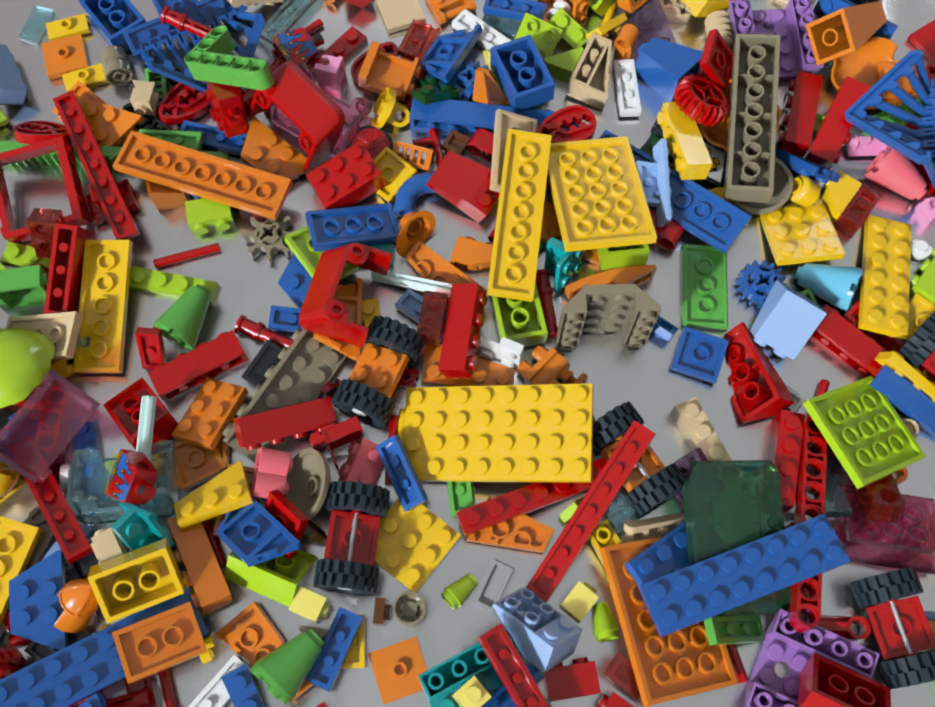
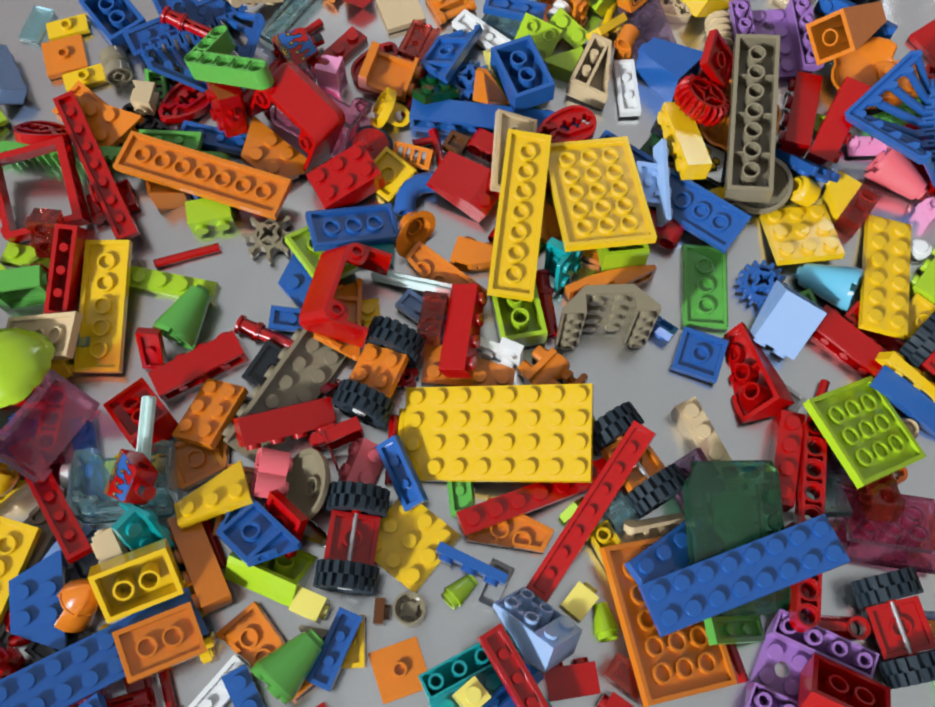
(471, 565): none -> blue plate

